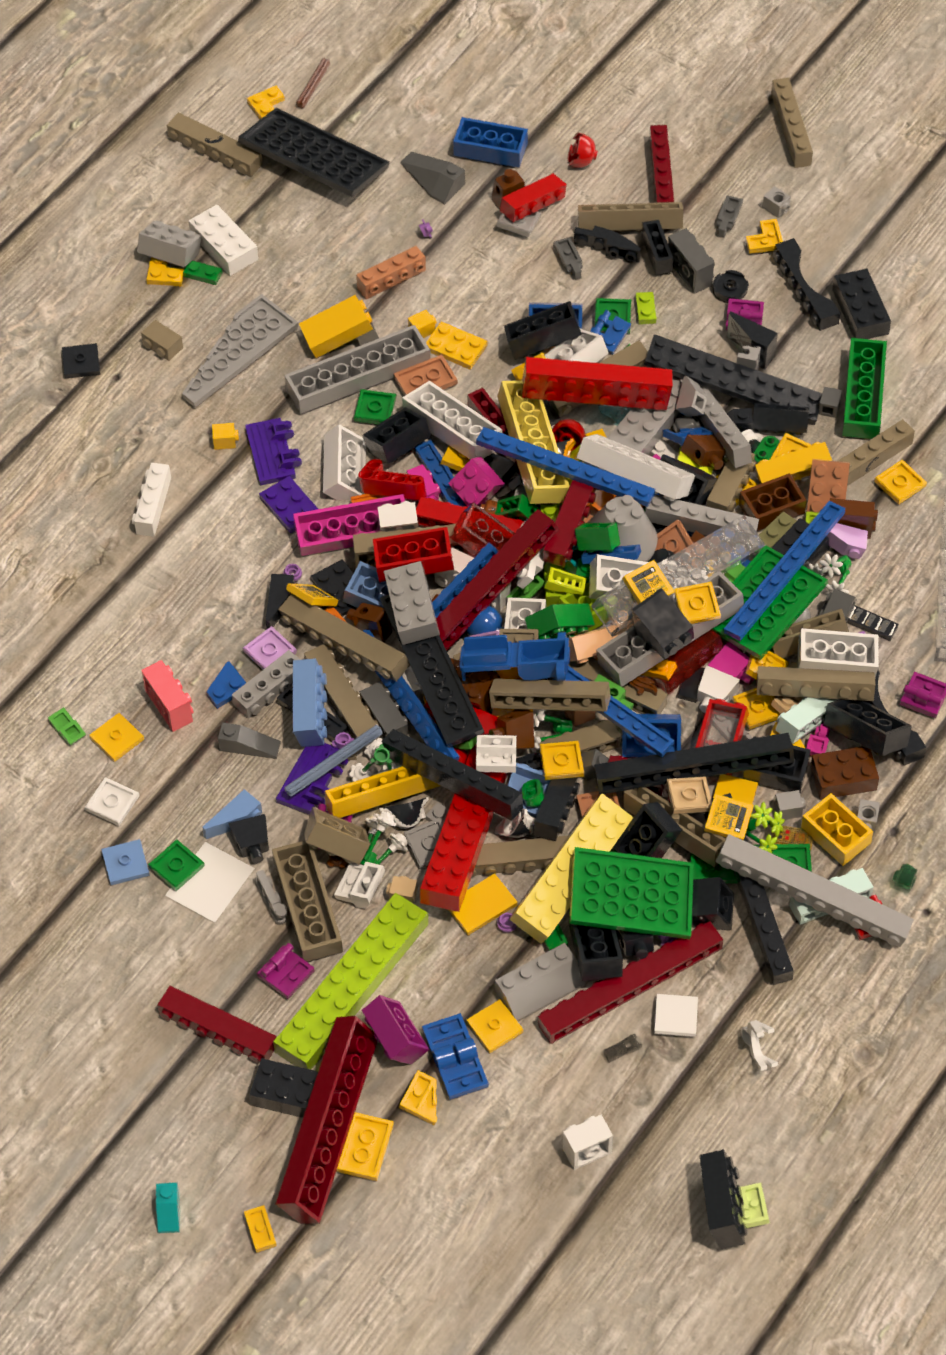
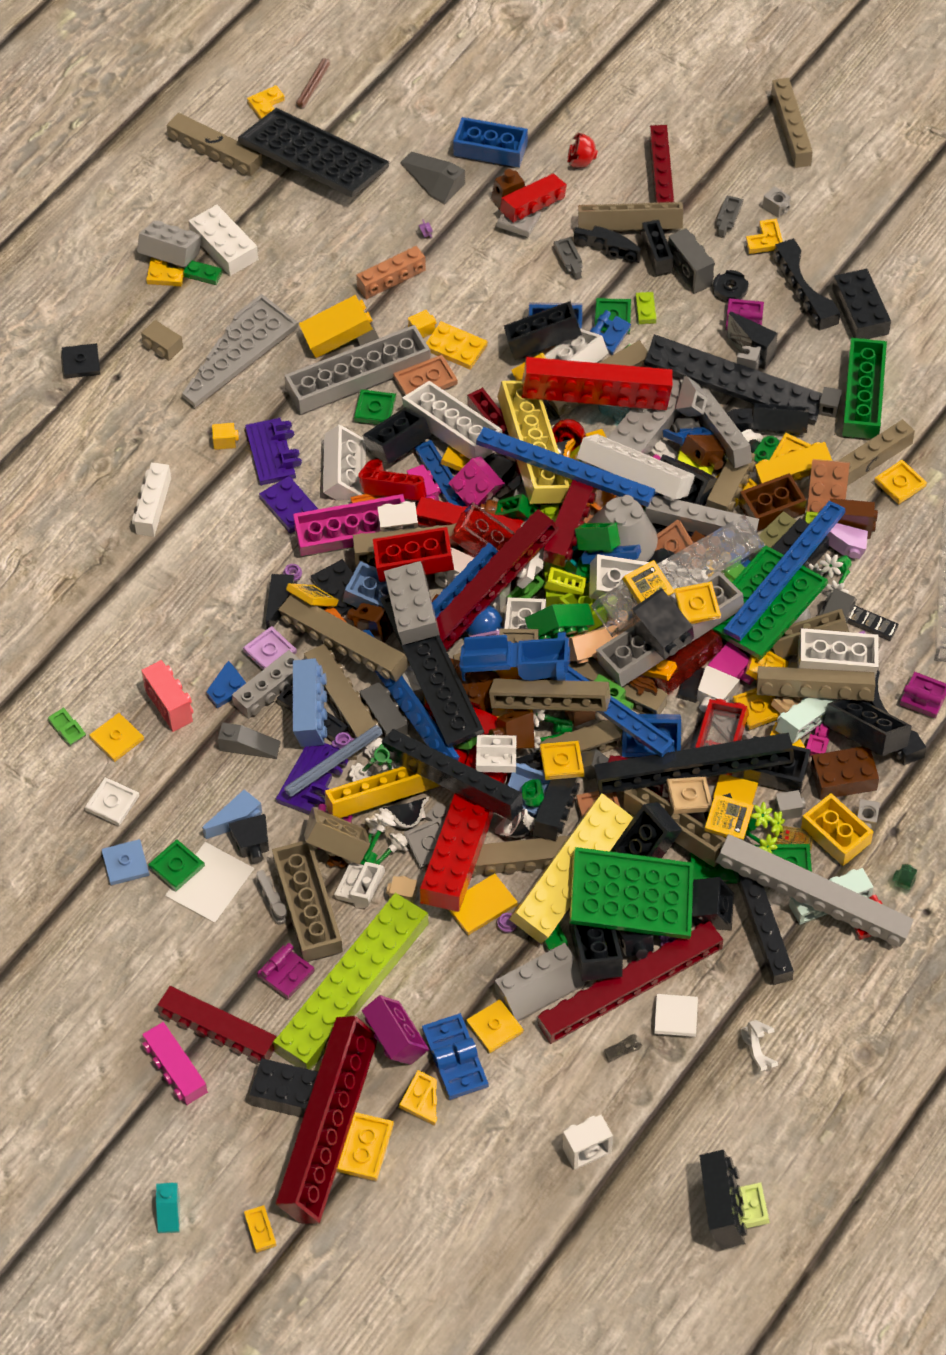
(175, 1064): none -> dark pink brick

